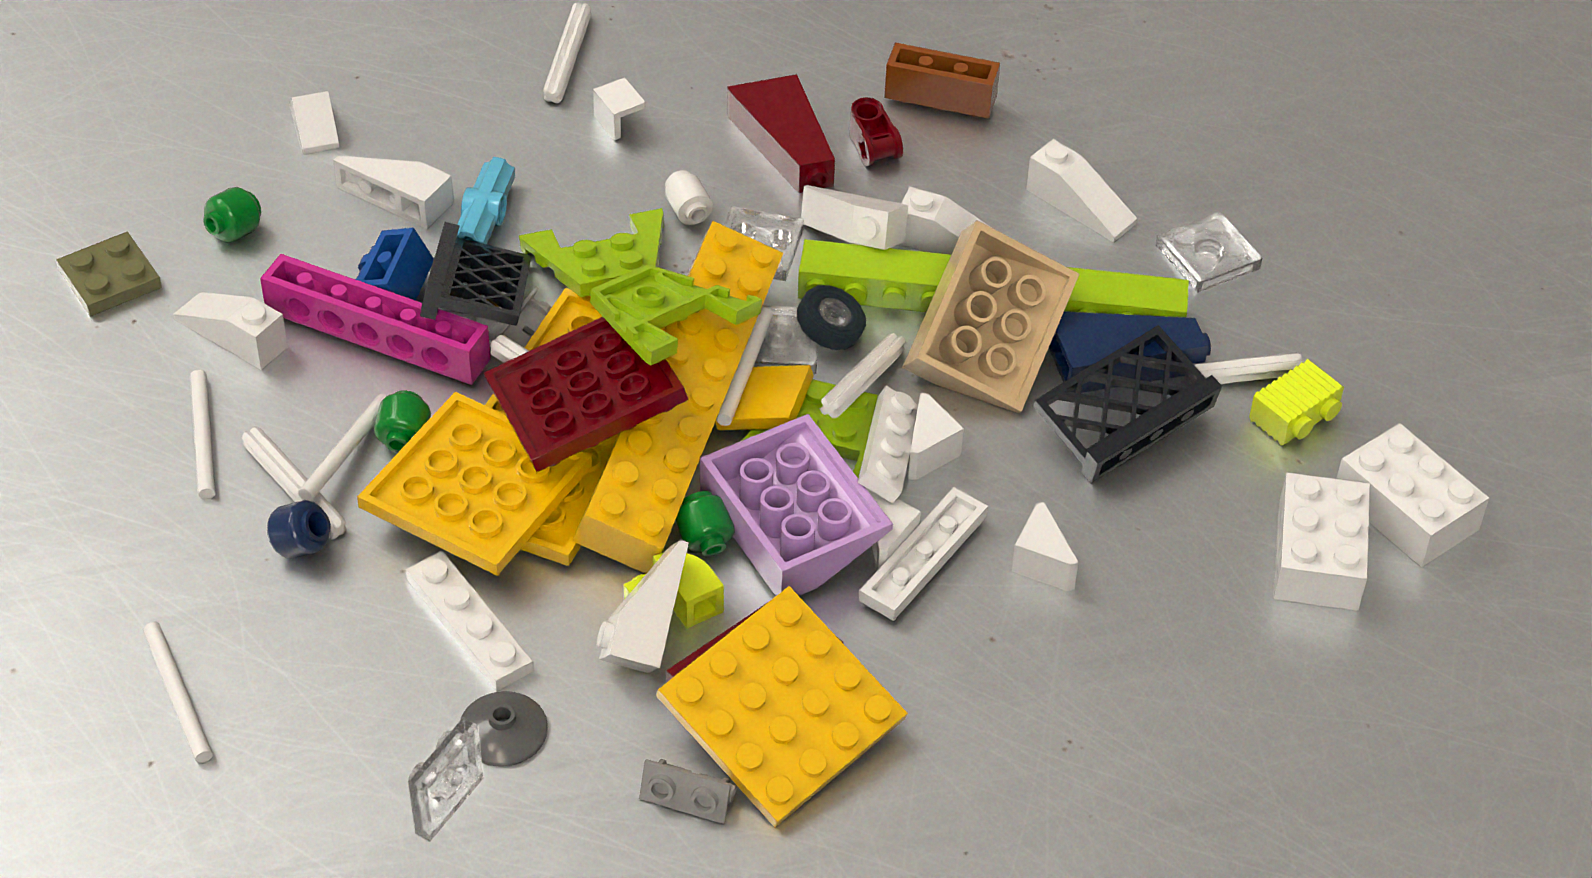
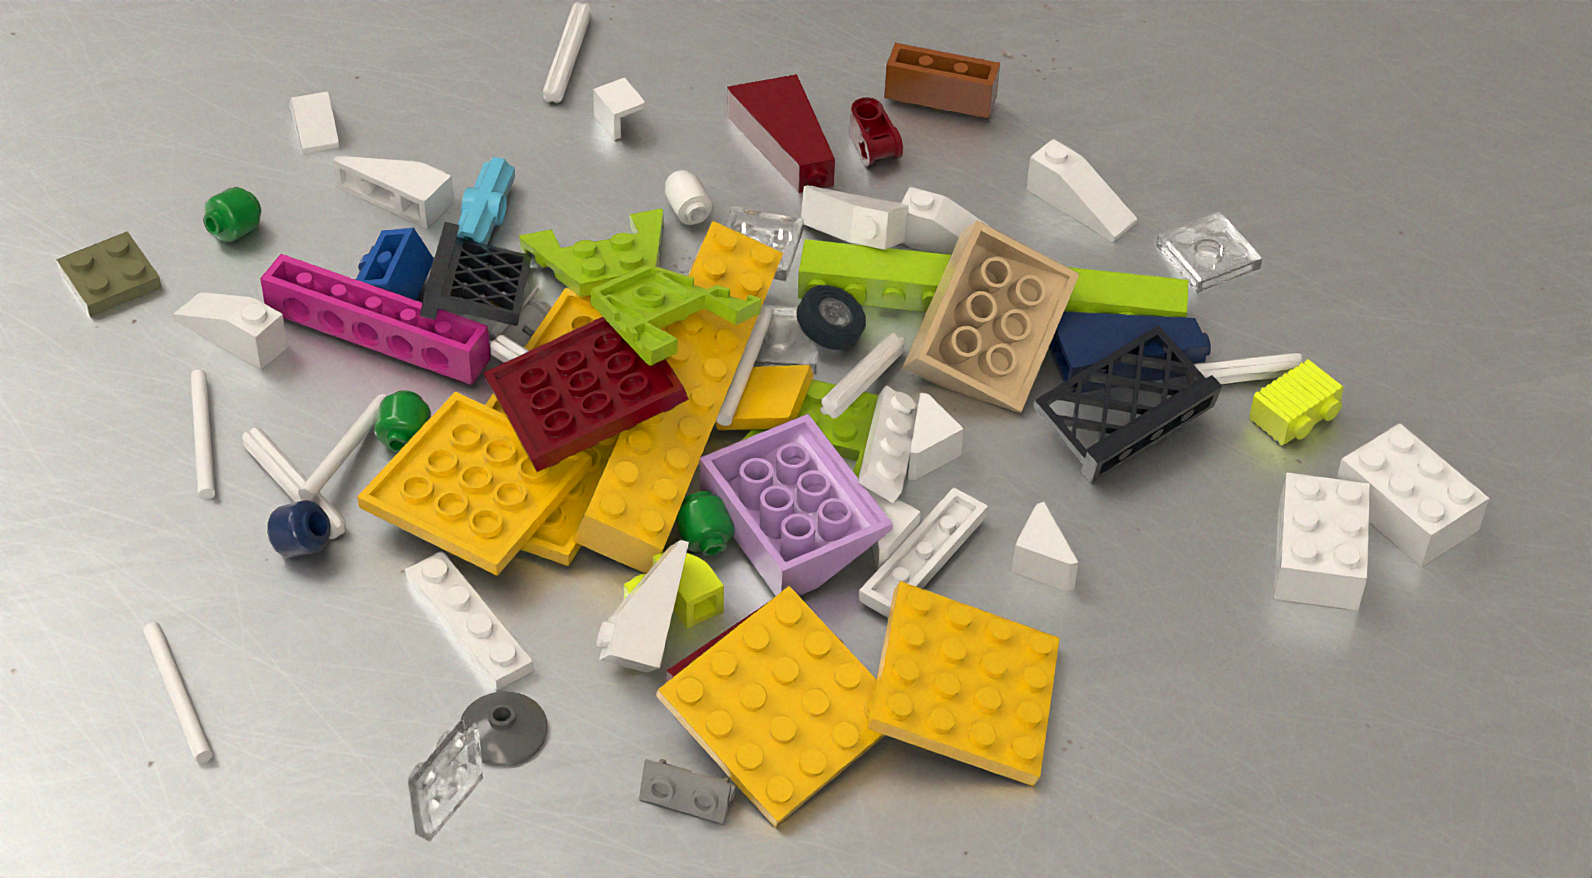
(965, 684): none -> yellow plate

